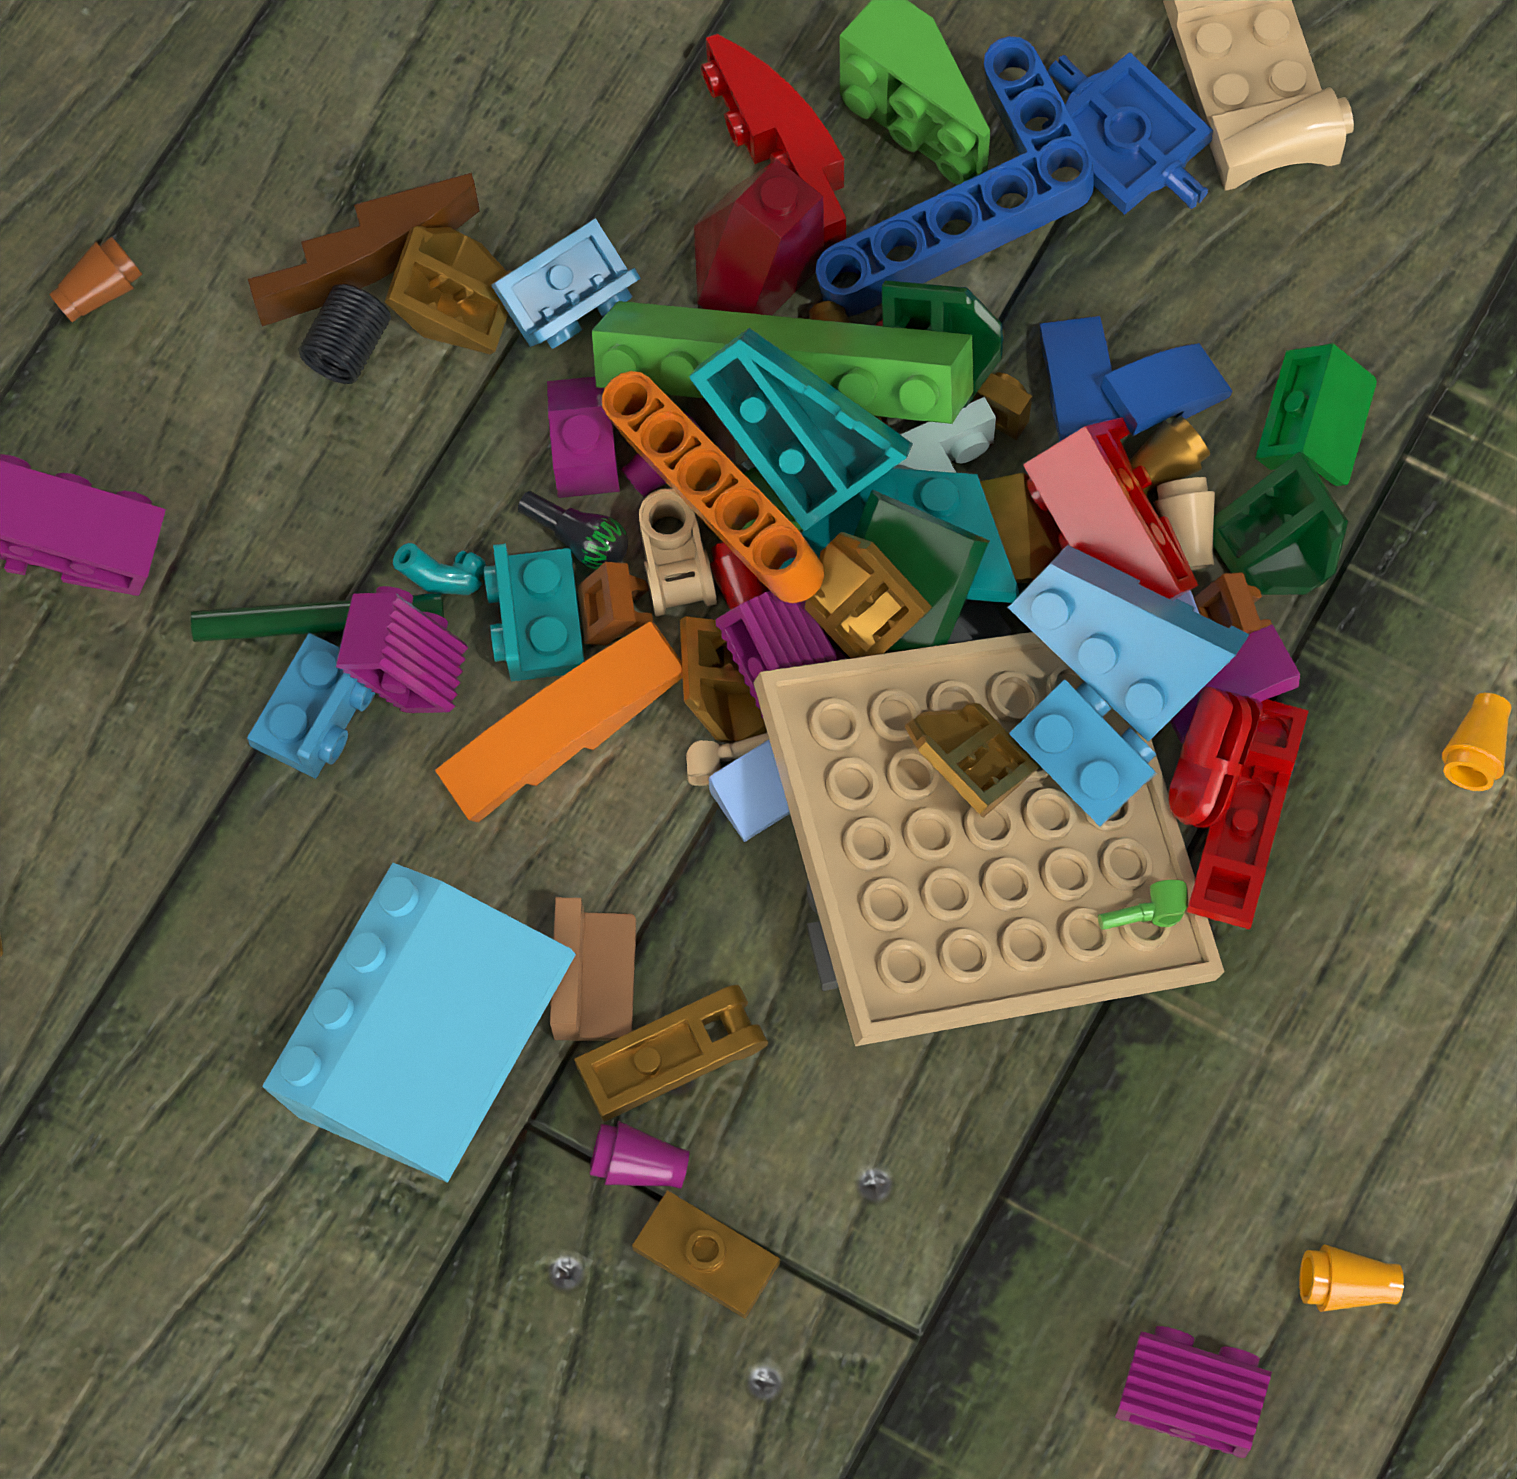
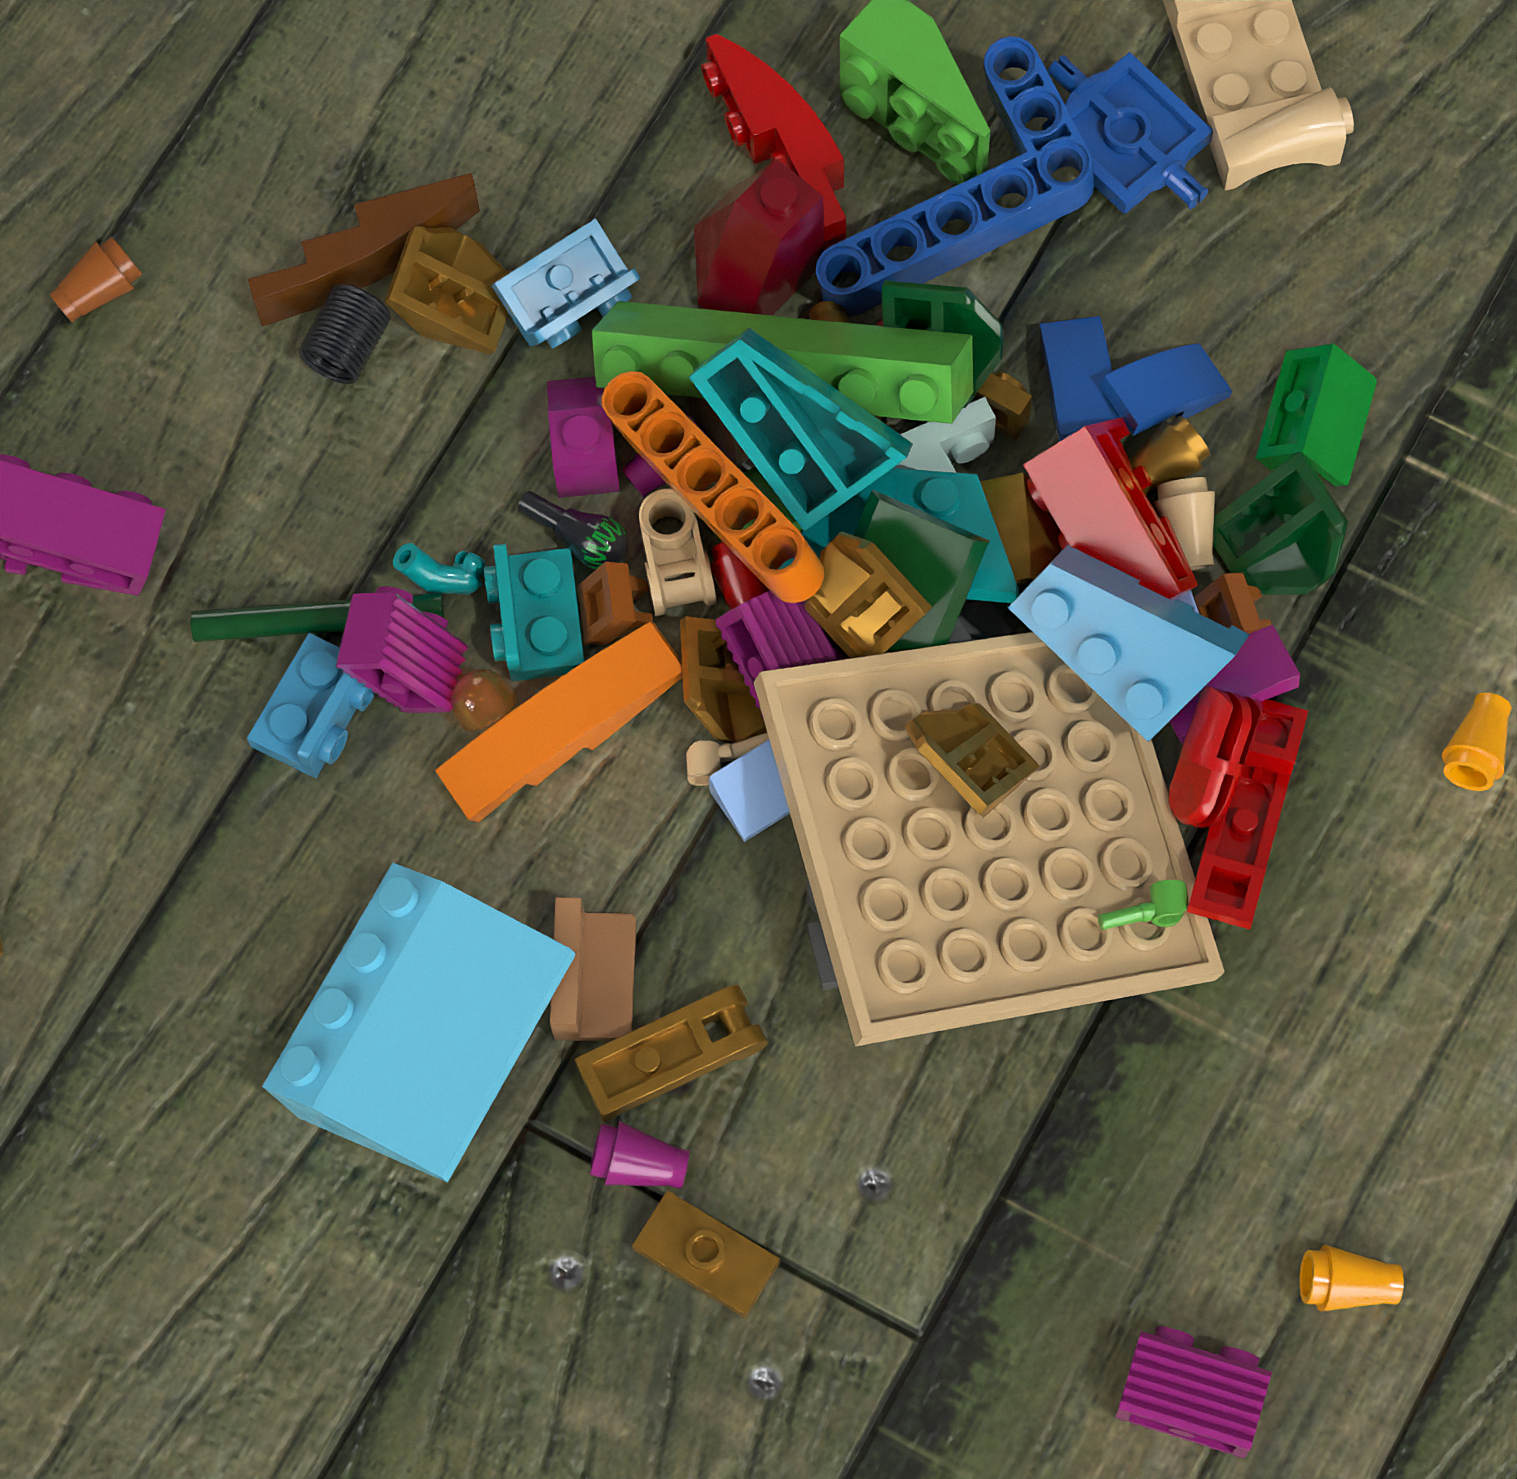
(482, 699): none -> clear orange piece
(1085, 751): dark azure bracket -> none

